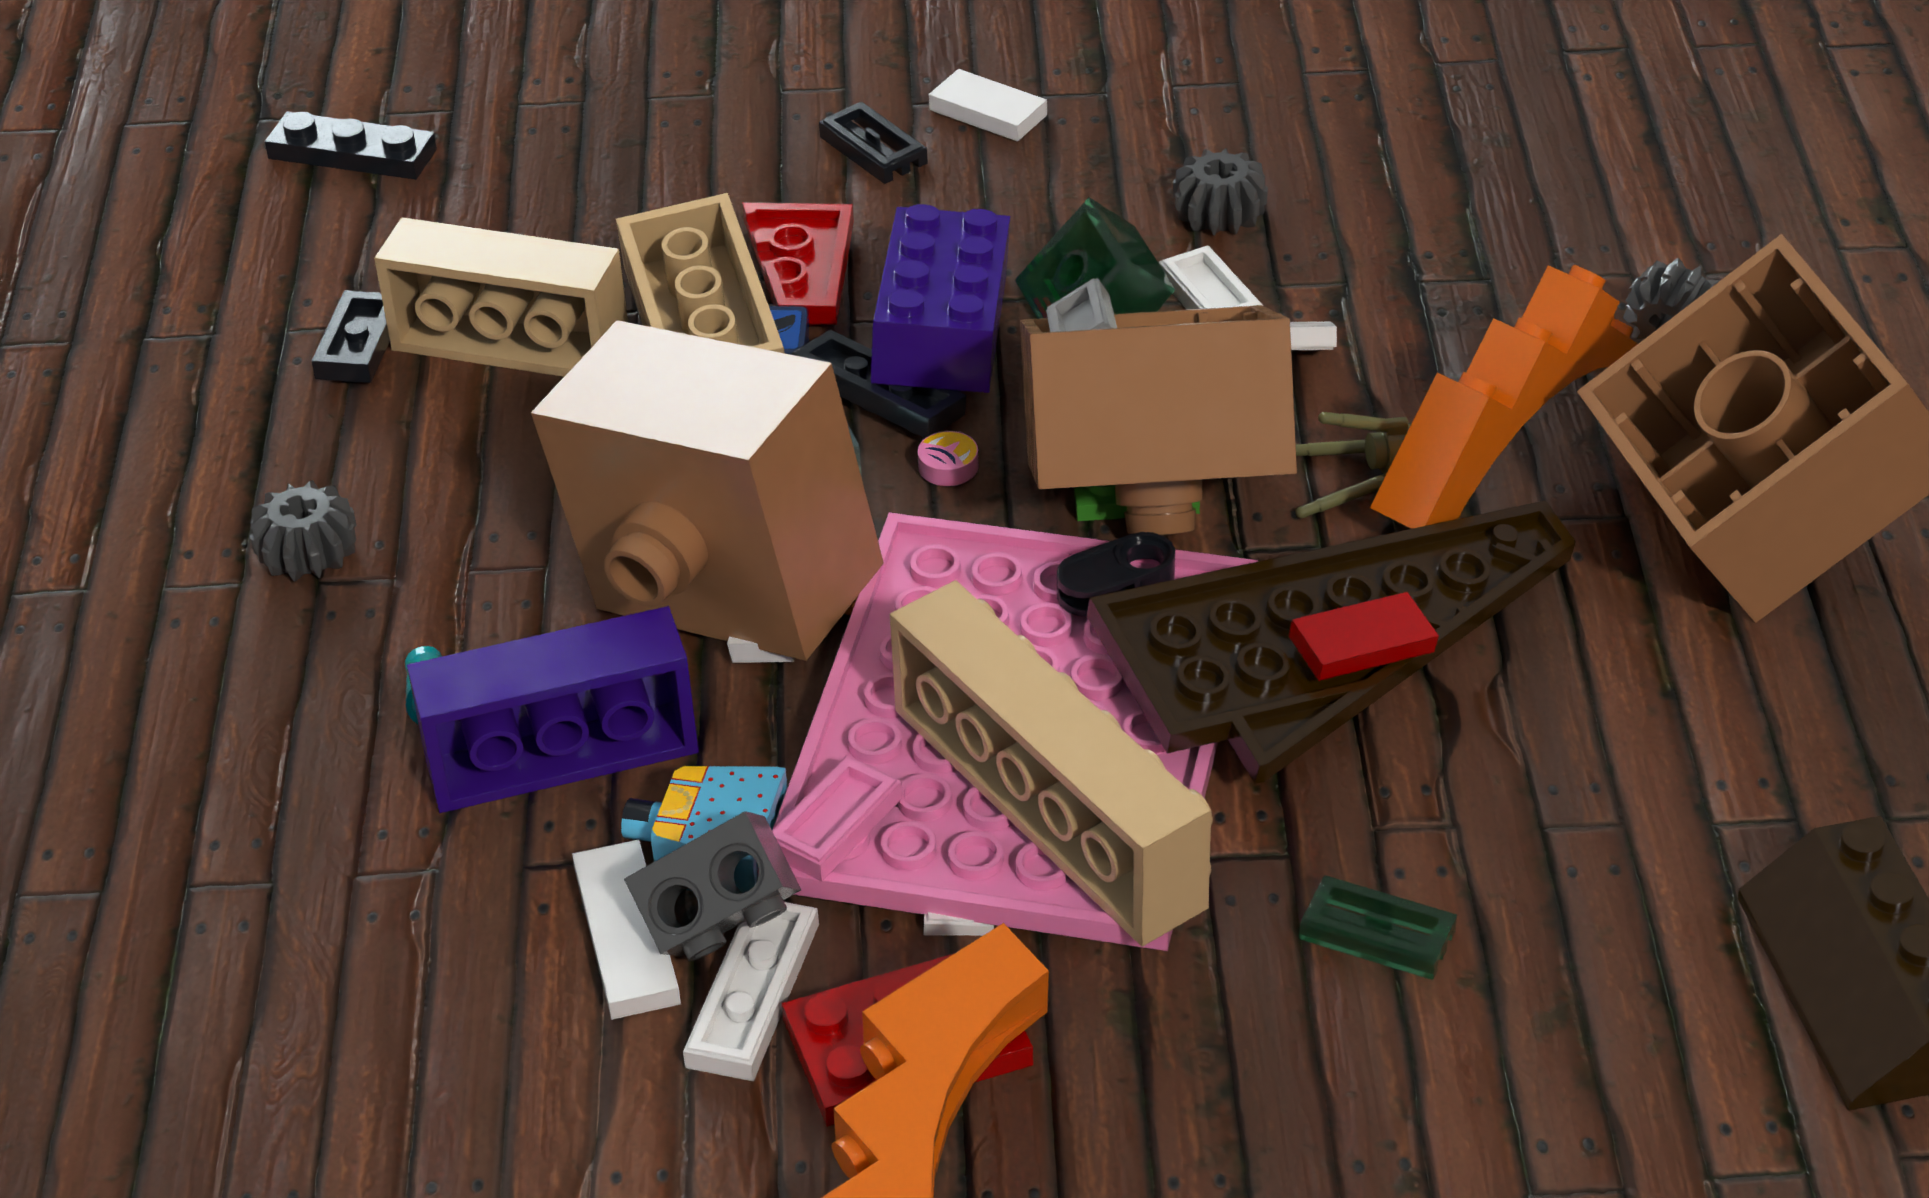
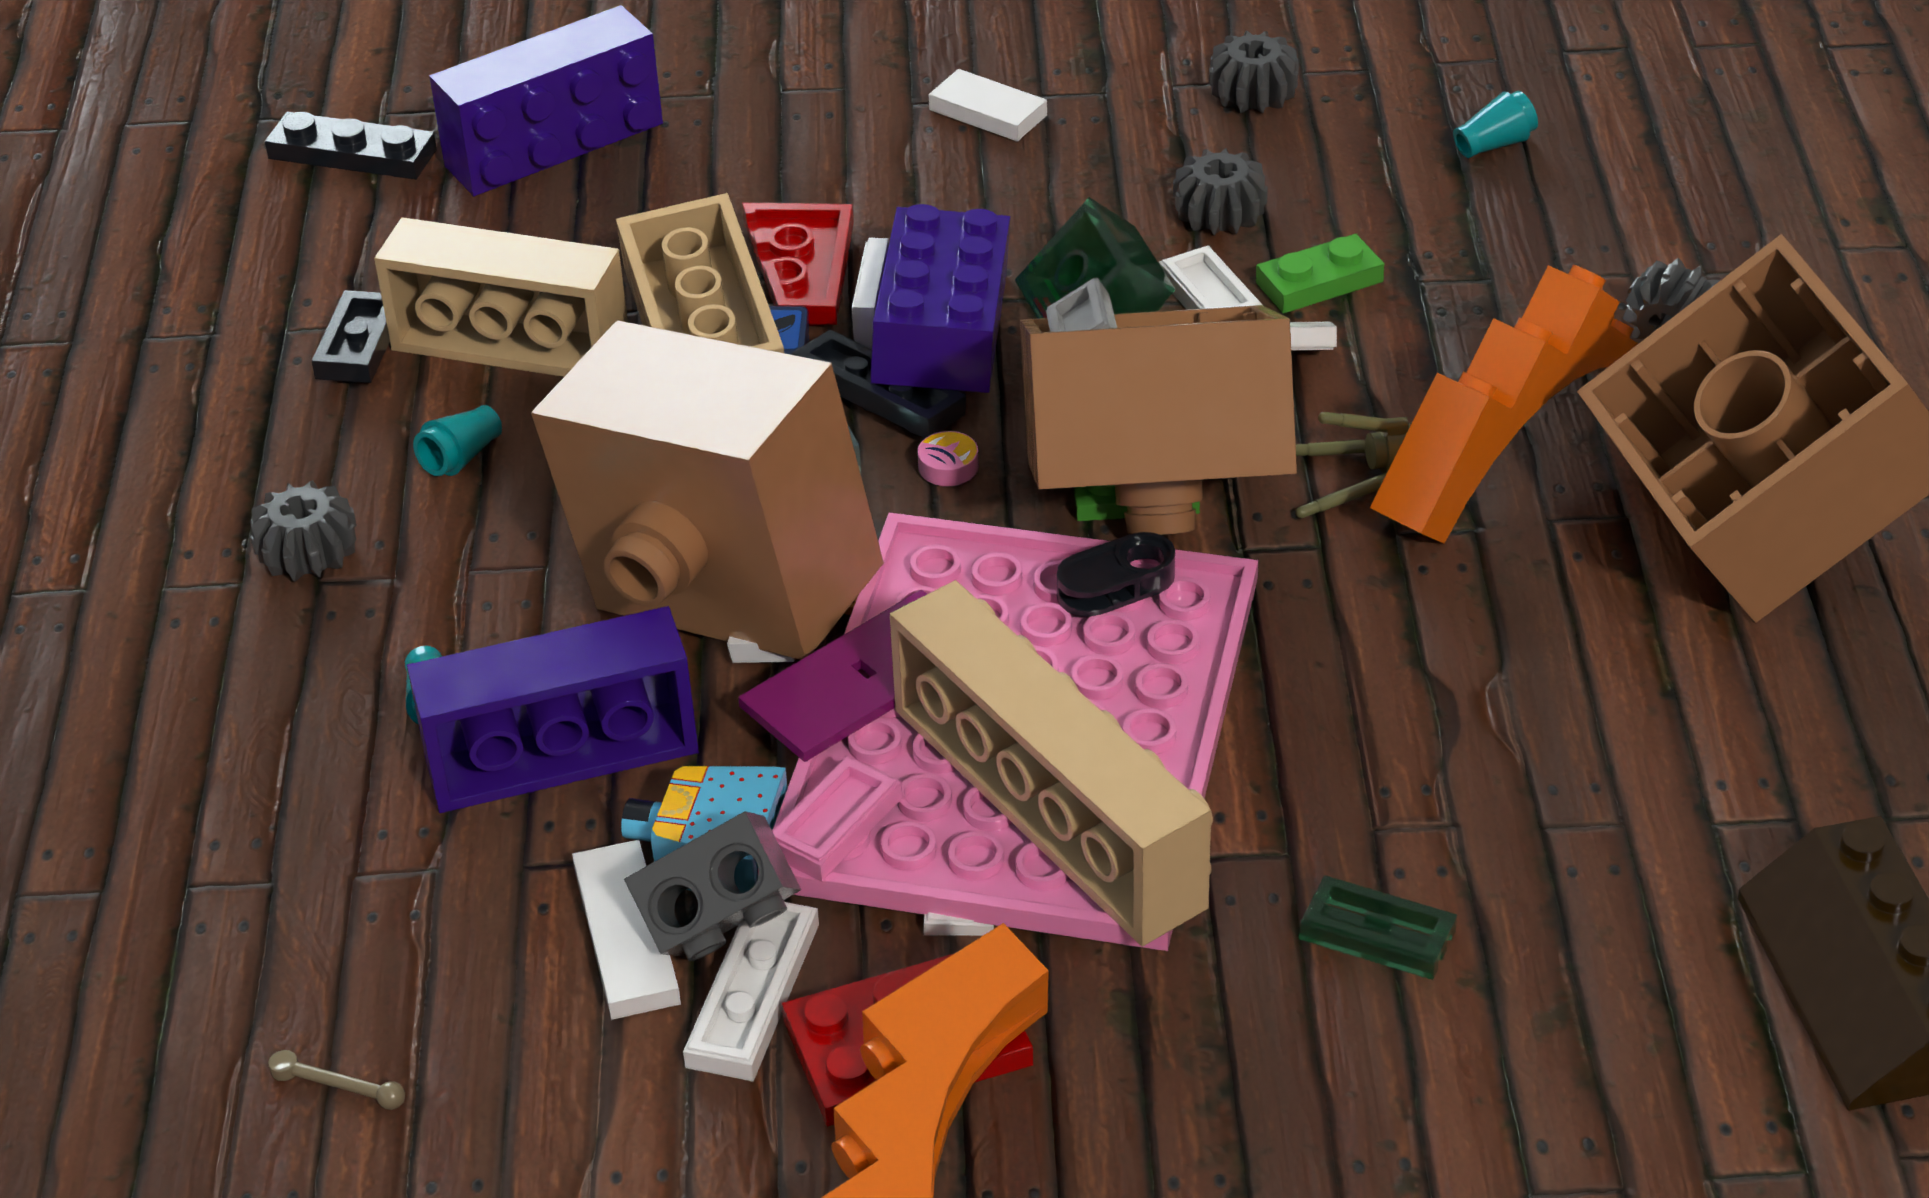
(285, 1066): none -> dark tan hinge
(454, 440): none -> teal cone
(547, 99): none -> dark purple brick
(825, 694): none -> magenta piece
(865, 145): black tile -> none
(868, 289): none -> white tile
(1215, 647): dark brown wing -> none
(1254, 71): none -> dark grey gear
(1319, 273): none -> bright green plate
(1363, 636): red tile -> none
(1499, 124): none -> teal cone

